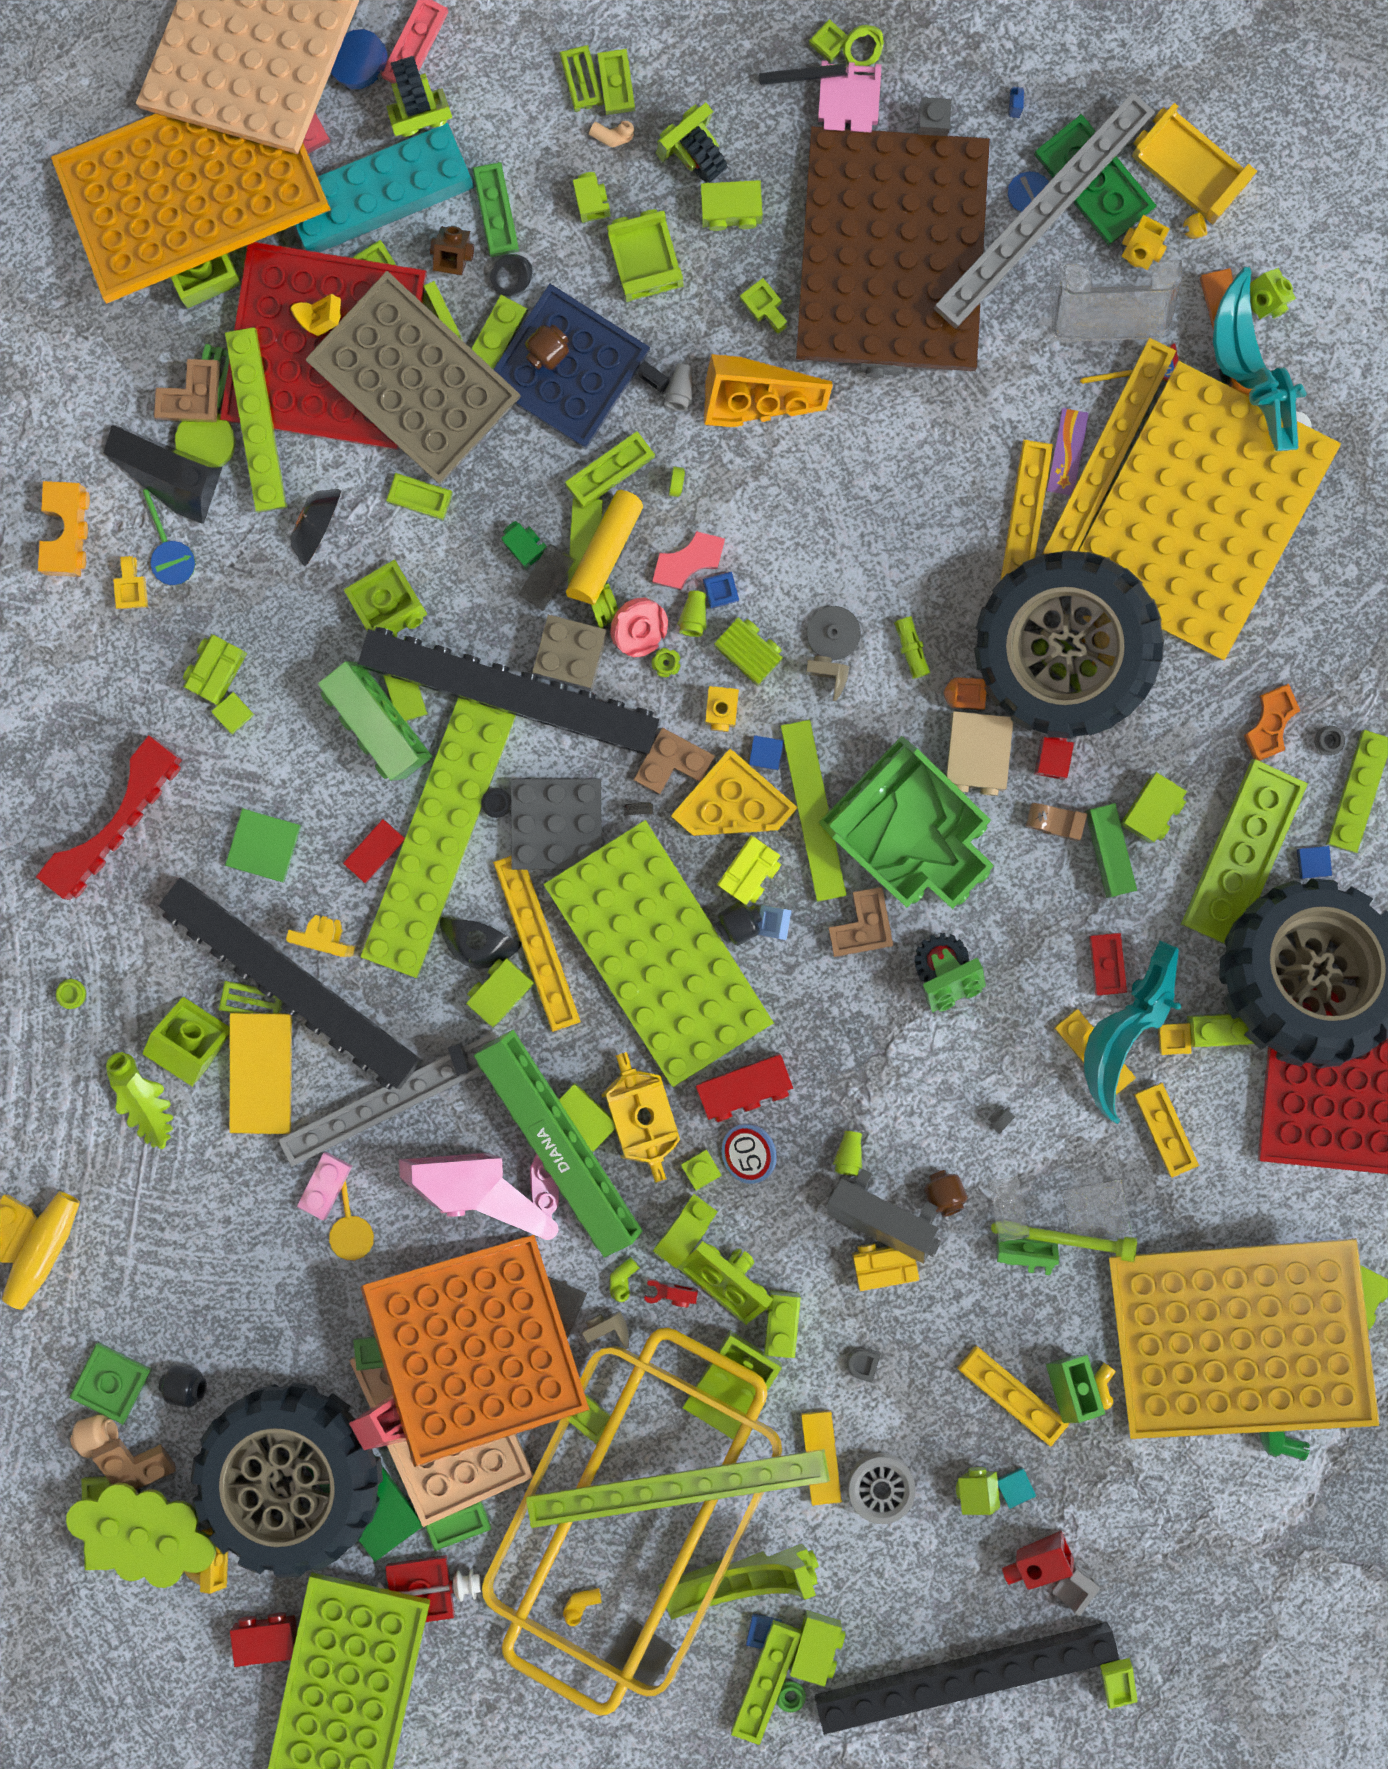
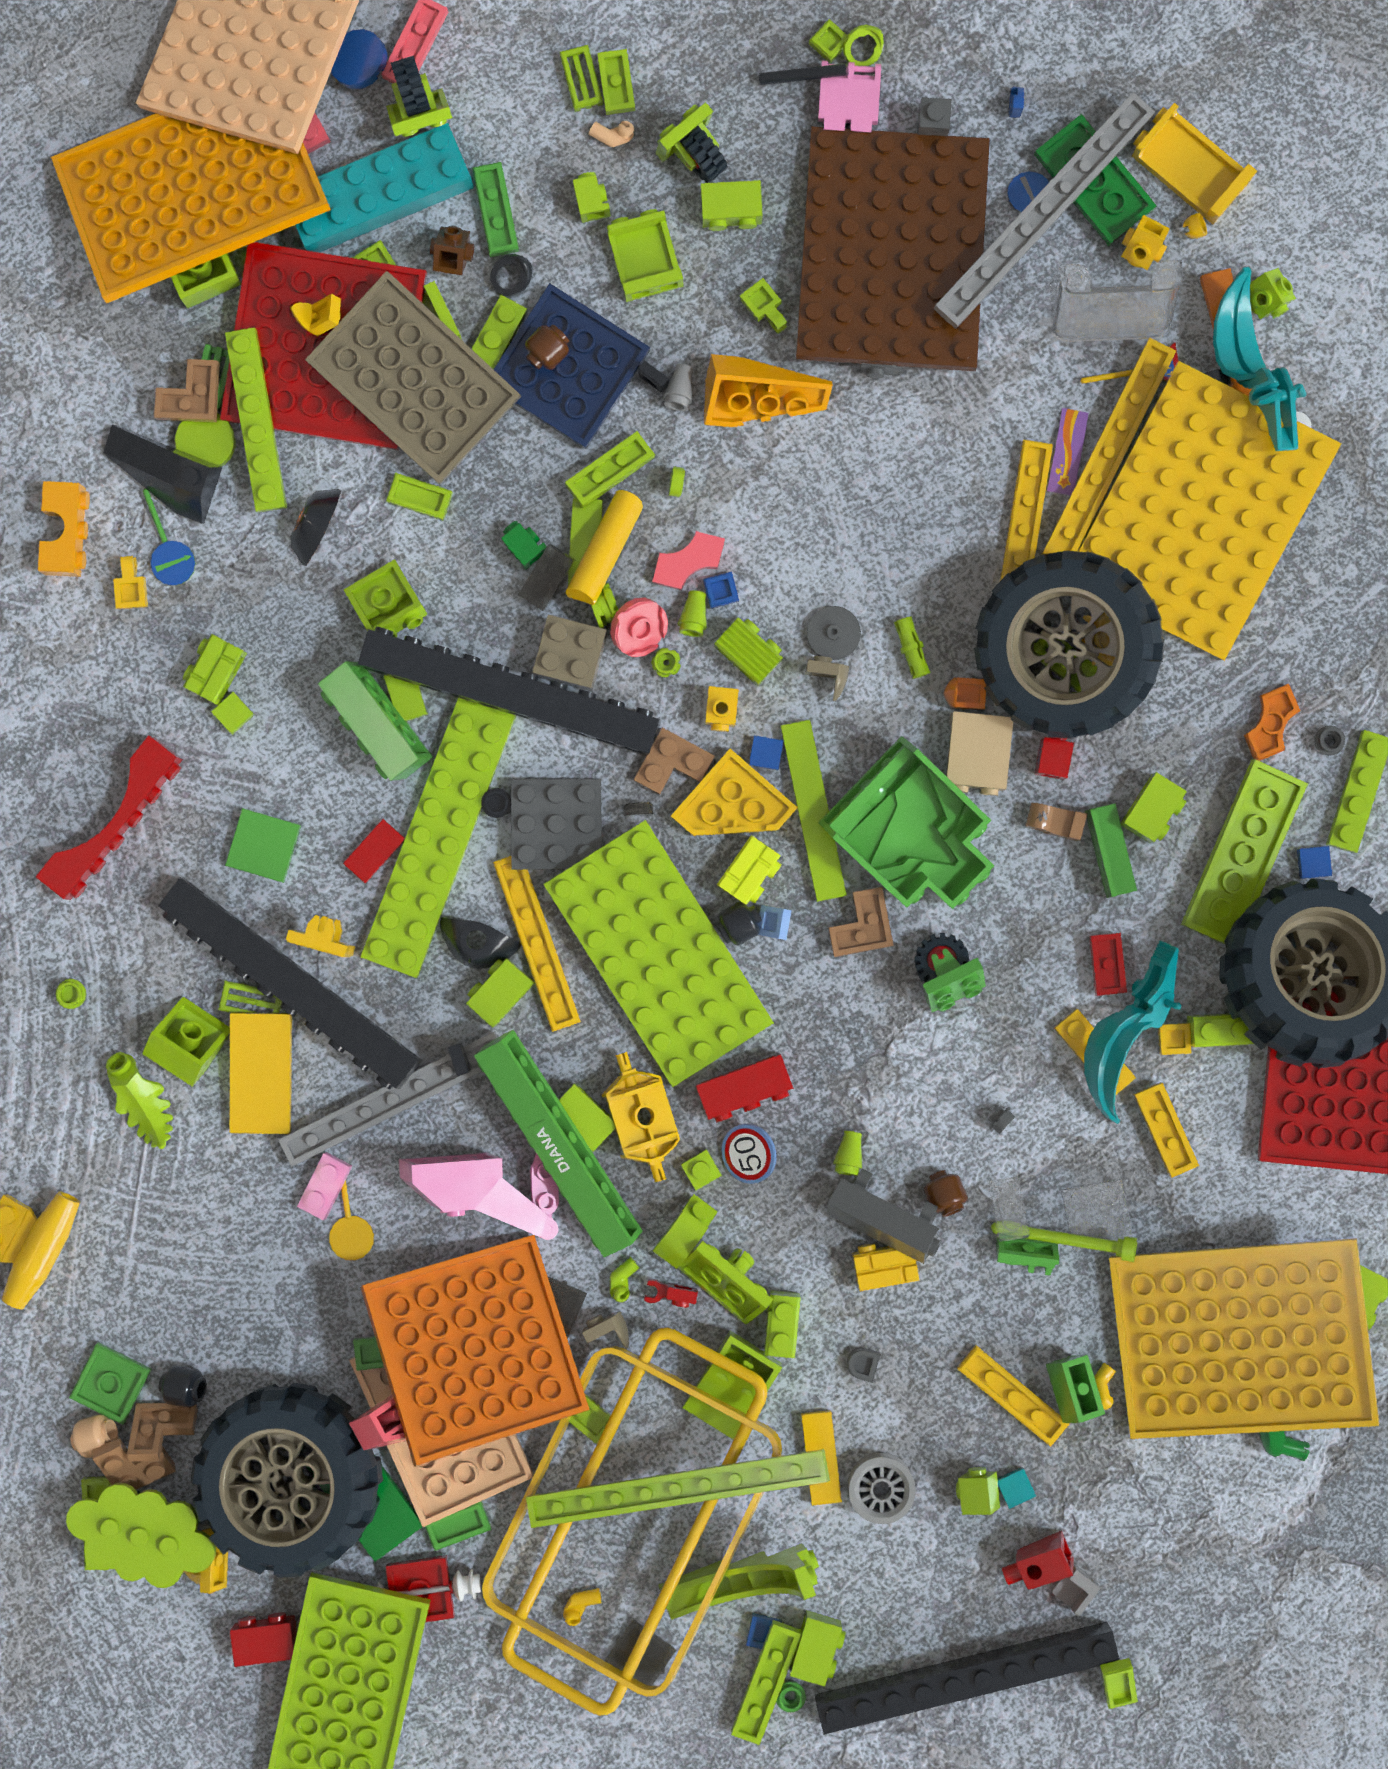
(153, 1422): none -> medium nougat plate

